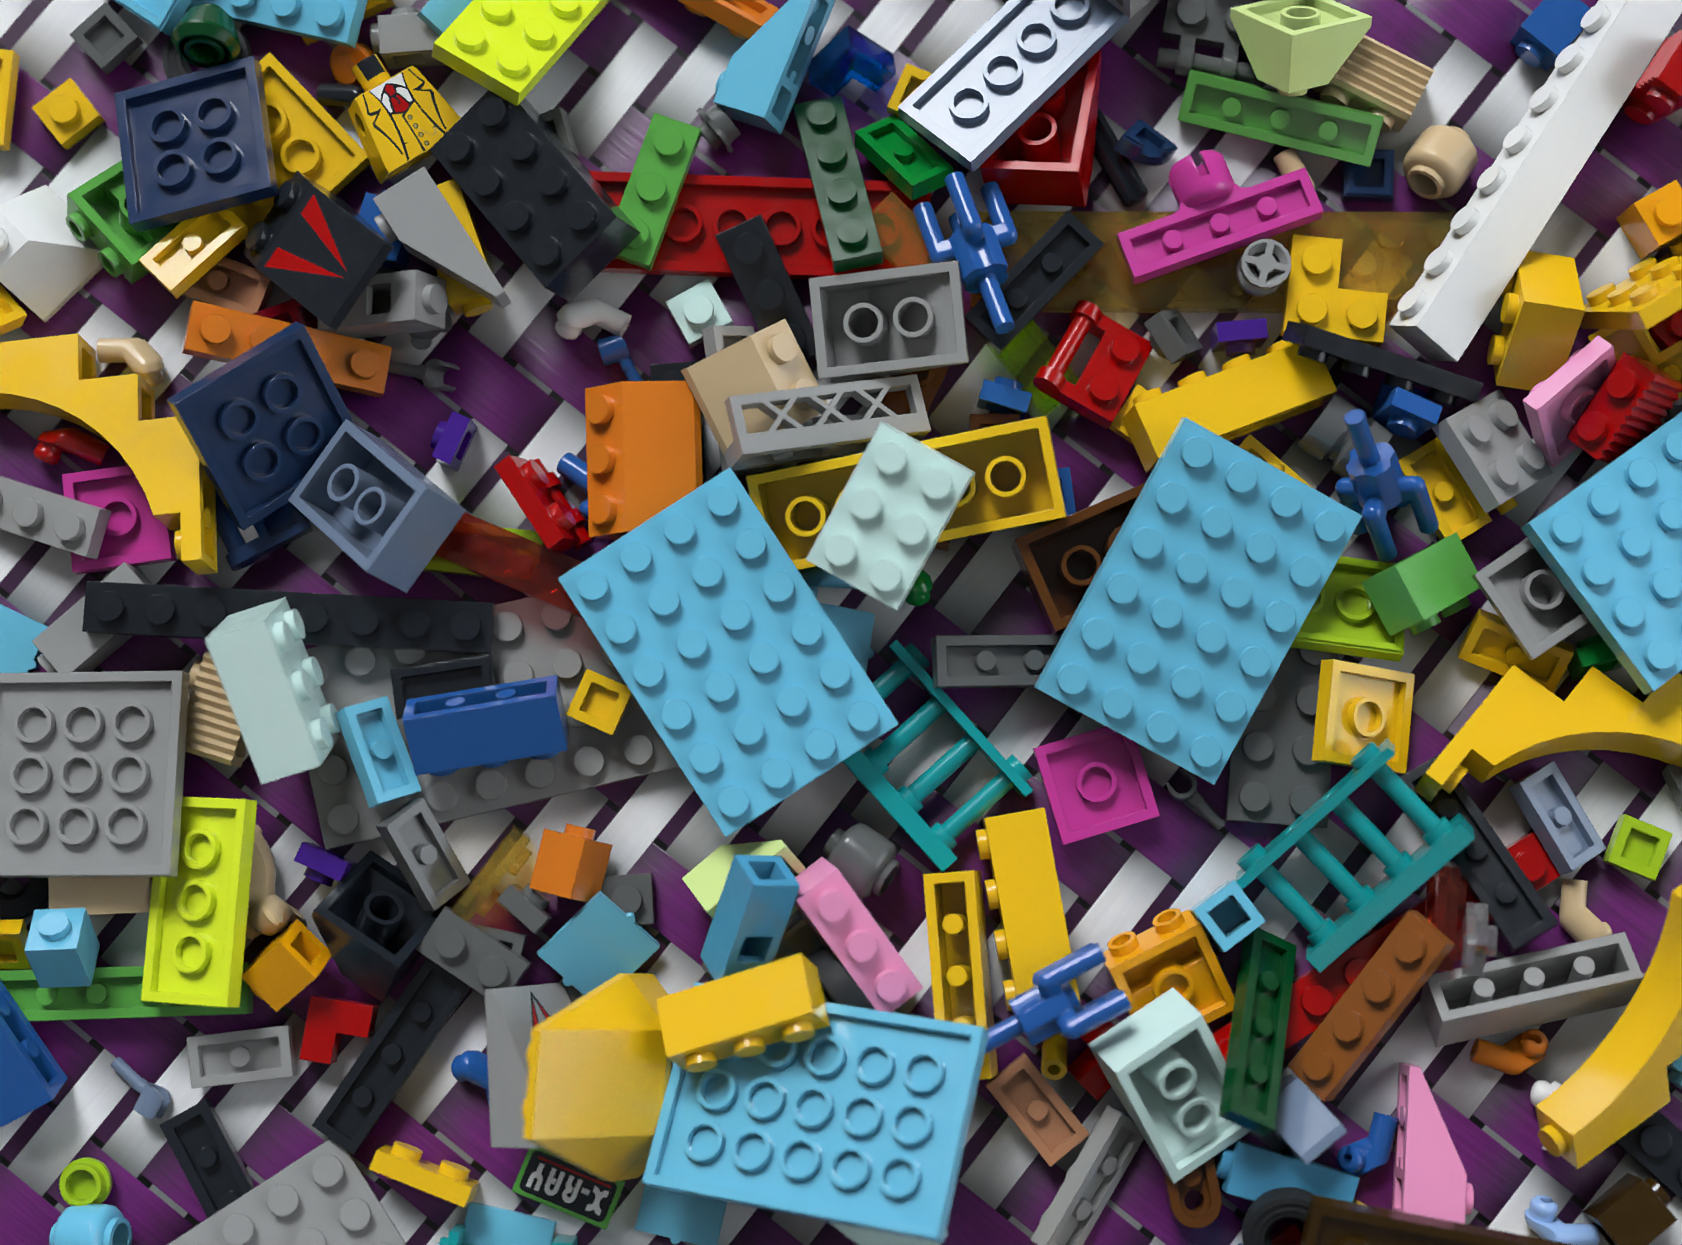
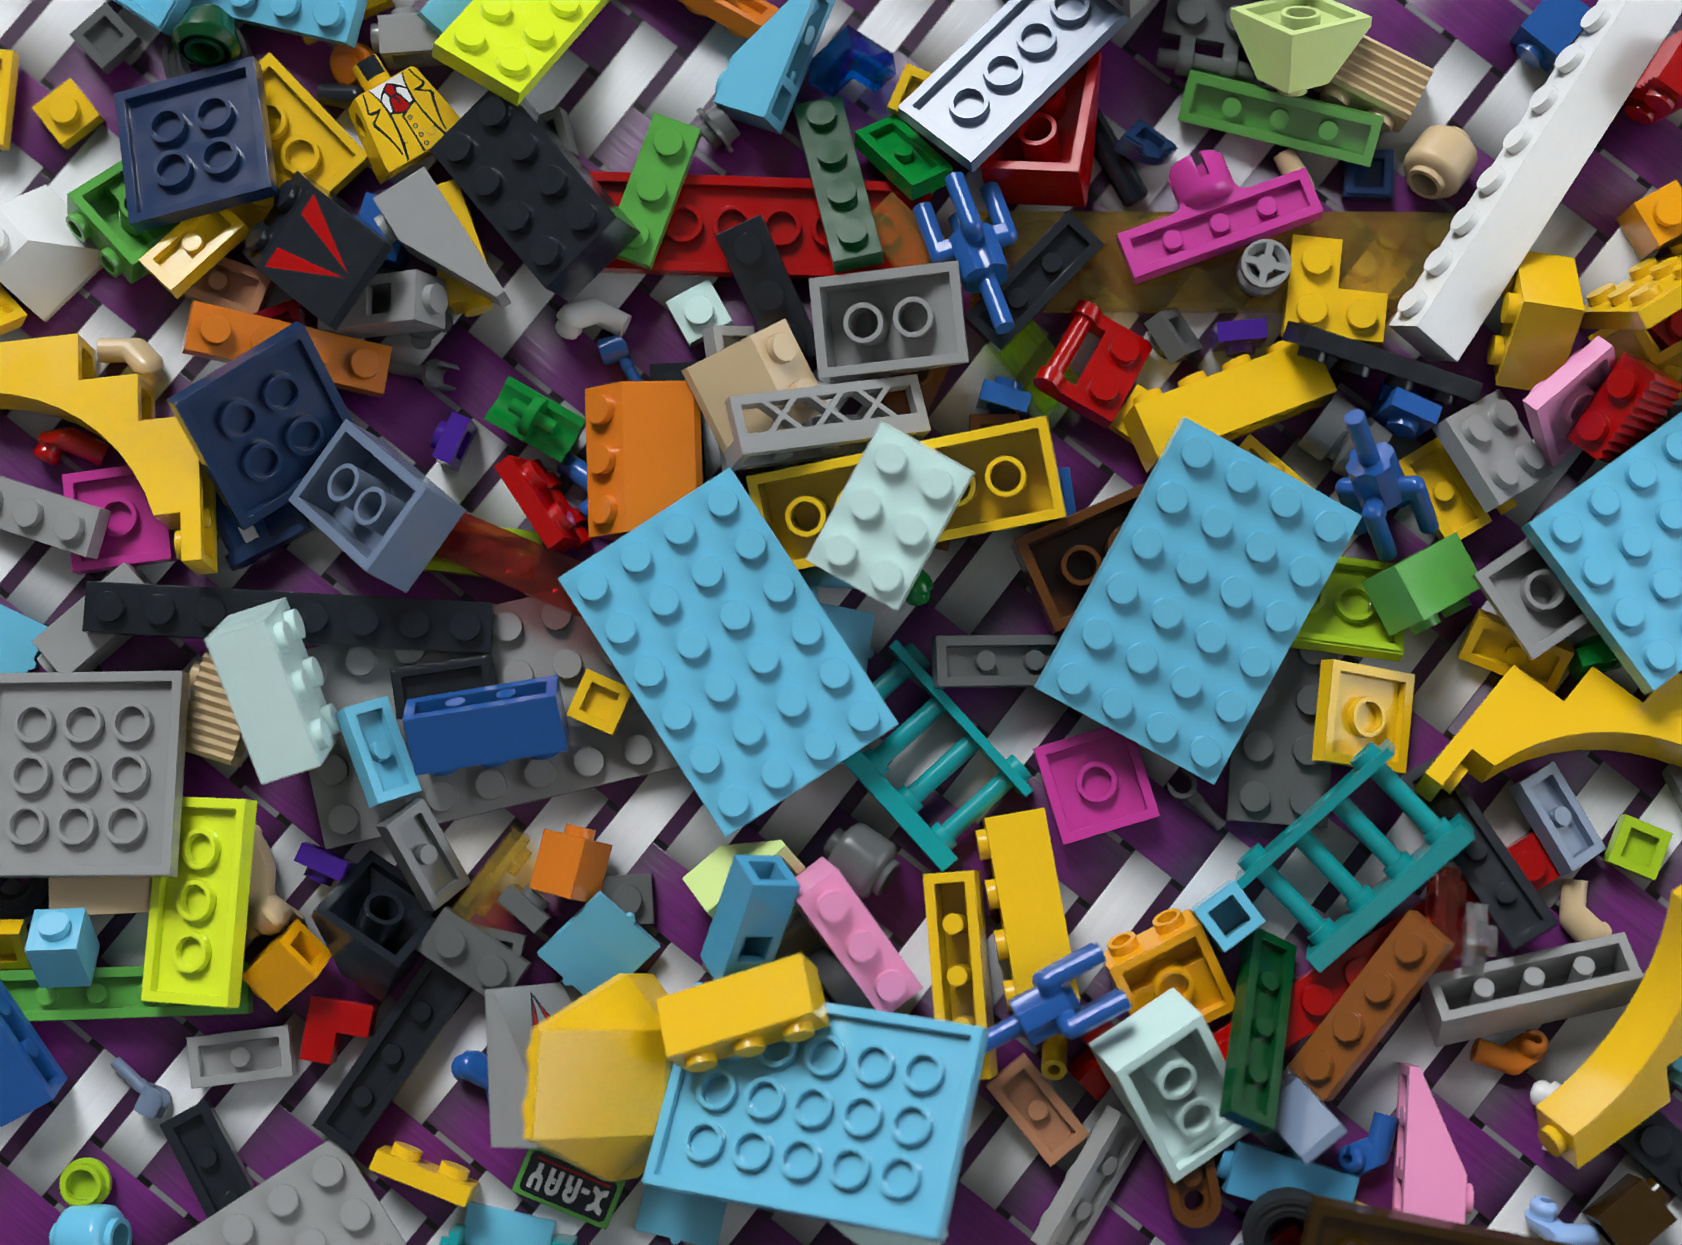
(536, 420): none -> green hips

